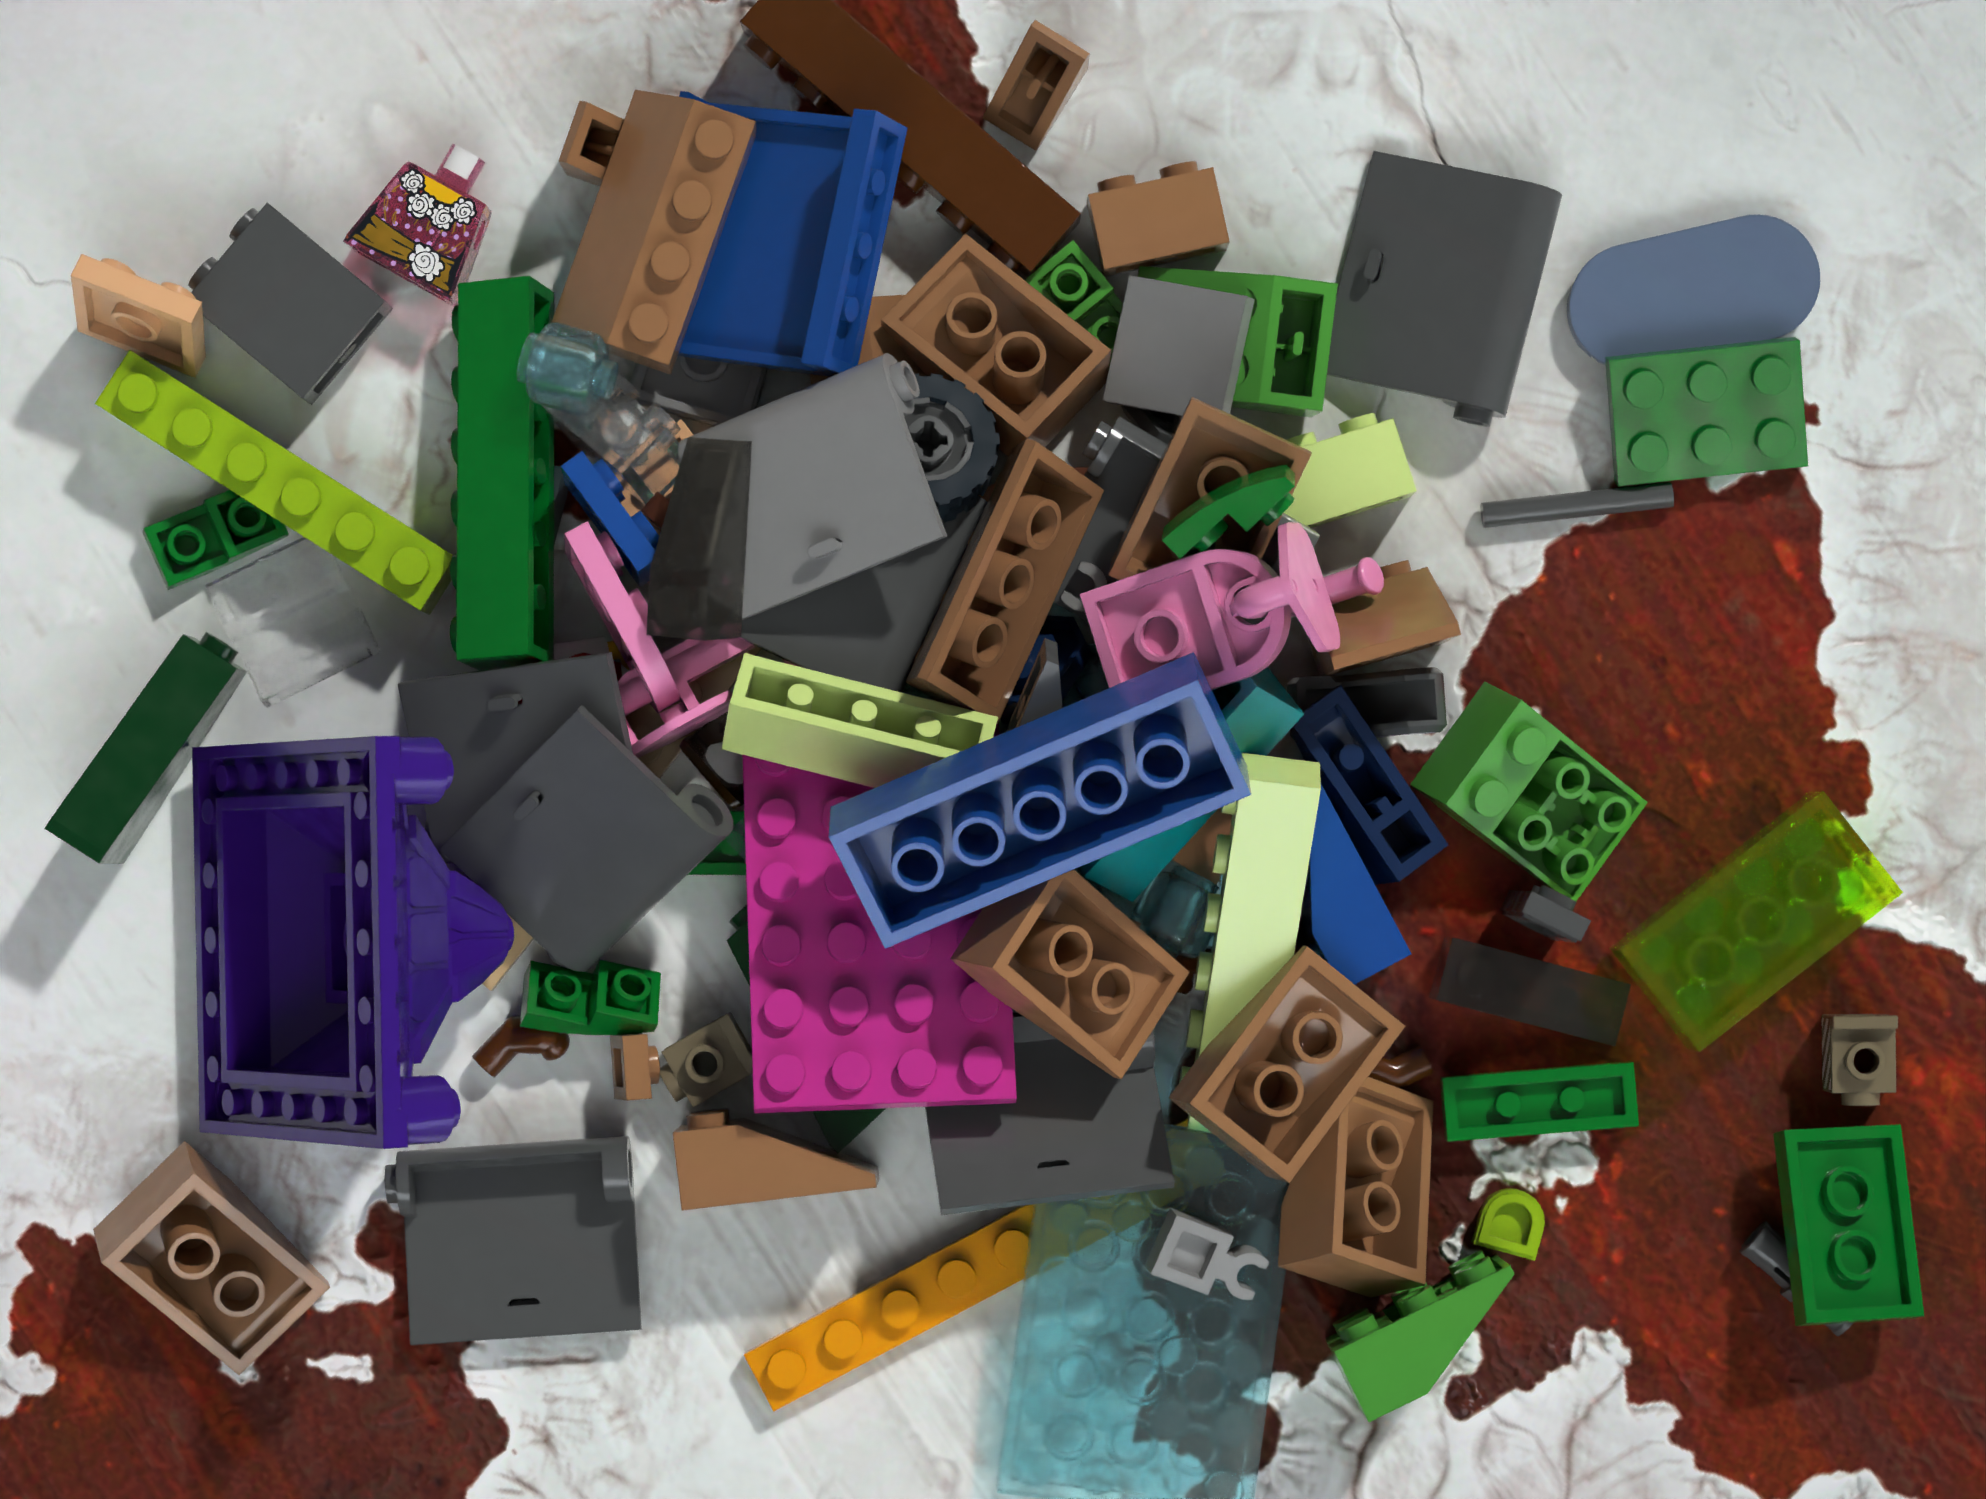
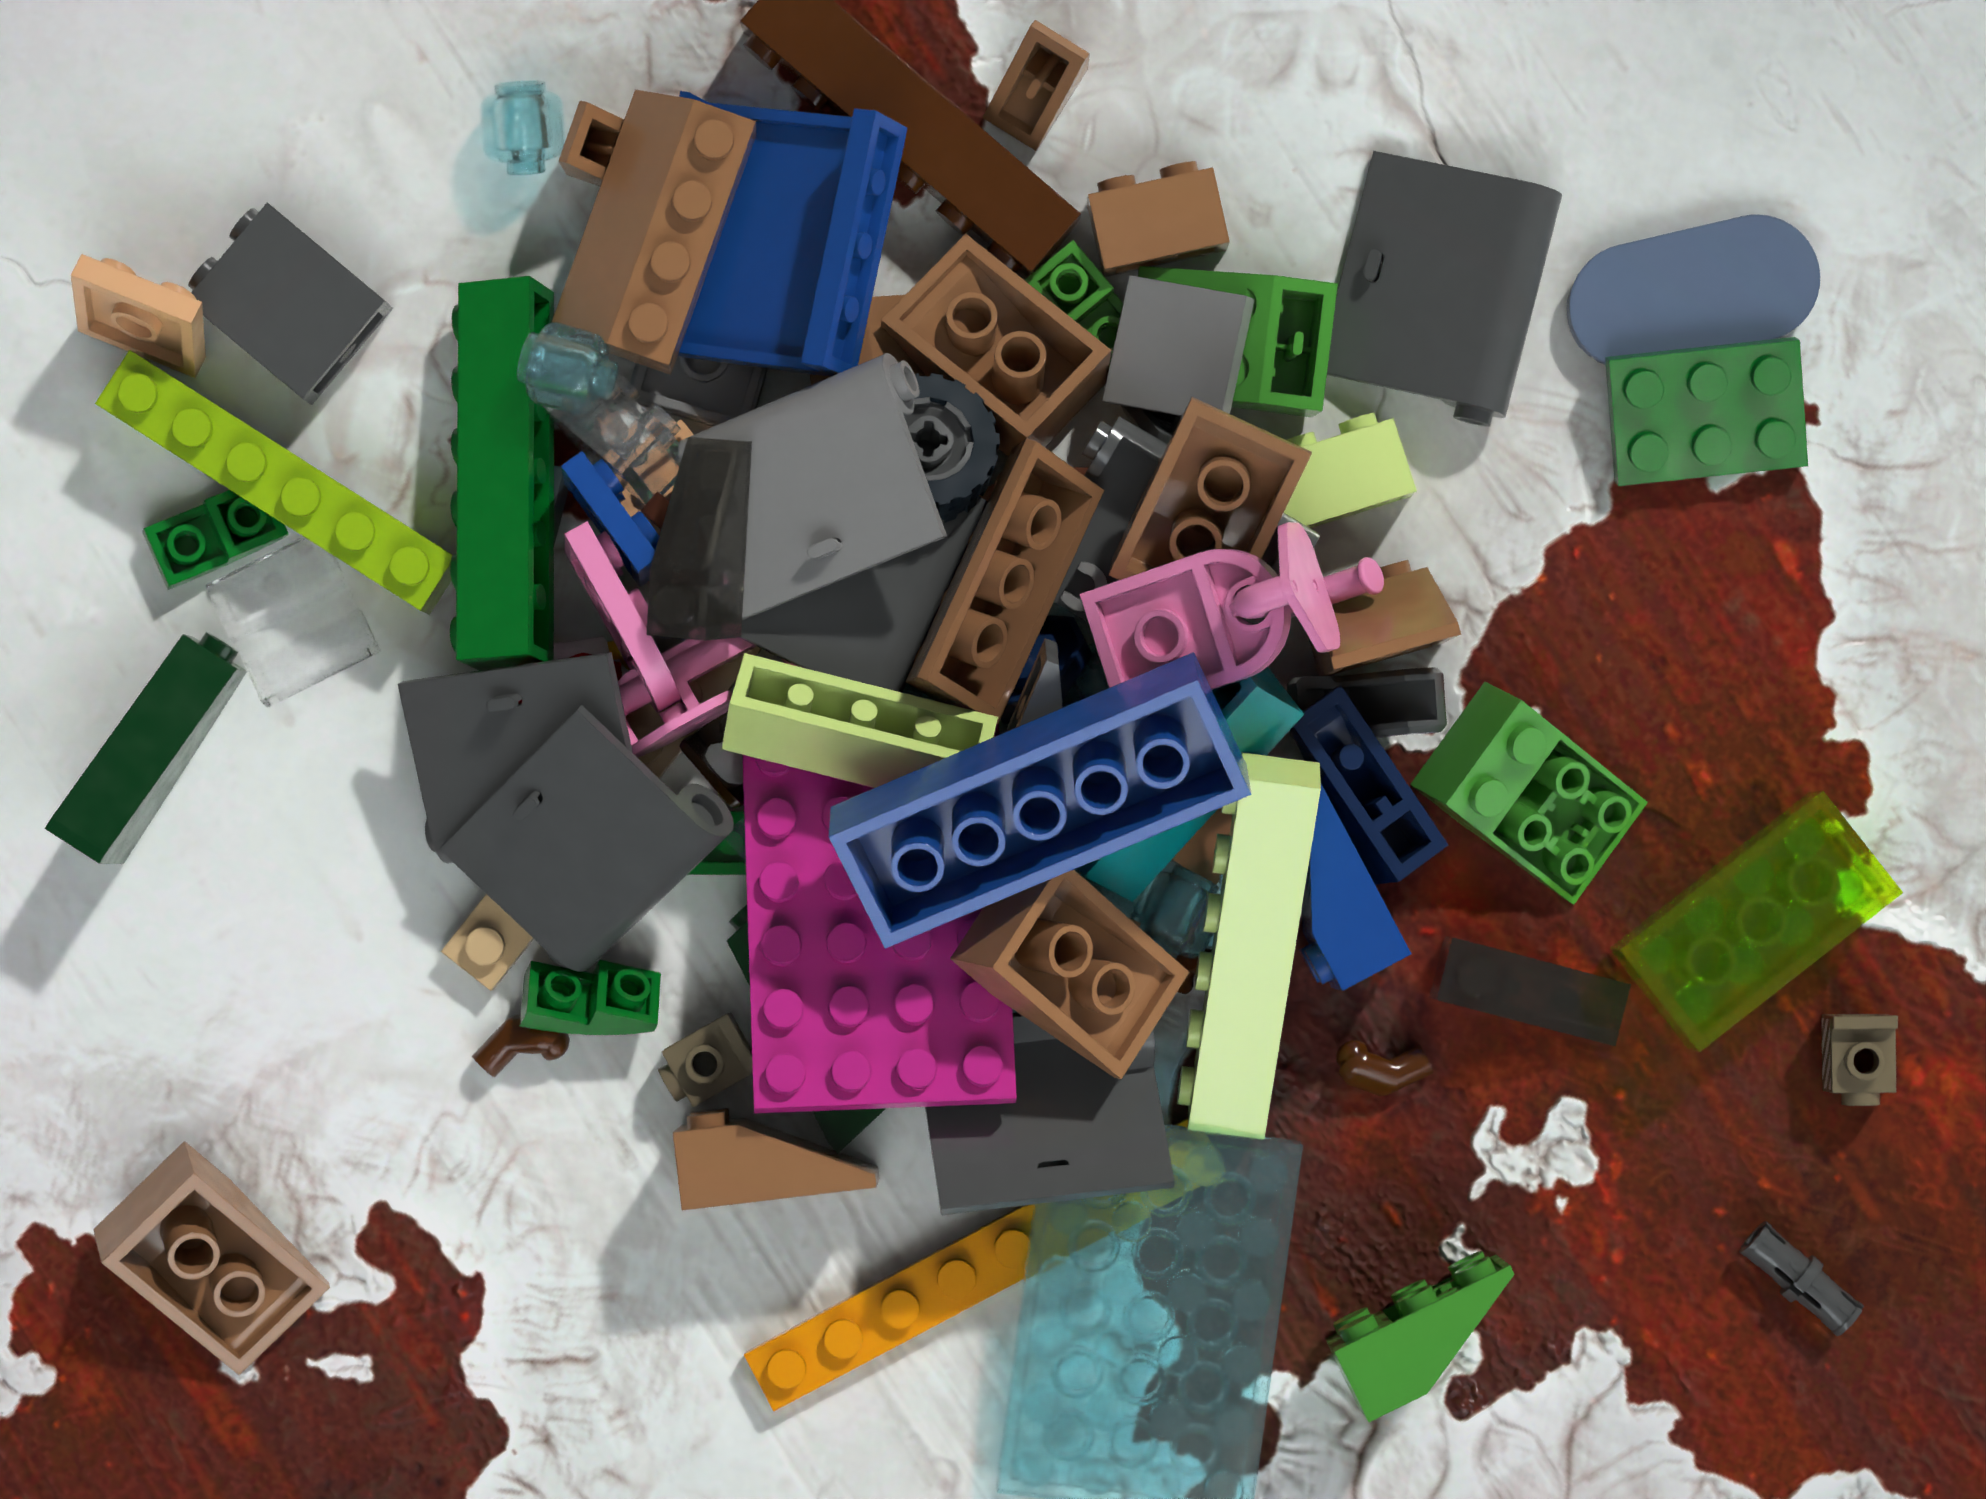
(329, 940): dark purple piece -> none
(426, 225): torso -> none
(518, 1226): dark grey door -> none
(522, 126): none -> clear light blue head
(633, 1066): medium nougat plate -> none
(1198, 1252): light grey plate -> none
(1246, 499): green slope -> none
(1288, 1065): medium nougat slope -> none
(1363, 1196): medium nougat slope -> none
(1510, 1223): lime tile -> none
(1539, 1101): green plate -> none
(1546, 913): dark grey plate -> none
(1577, 504): dark grey bar -> none
(1848, 1224): green plate -> none

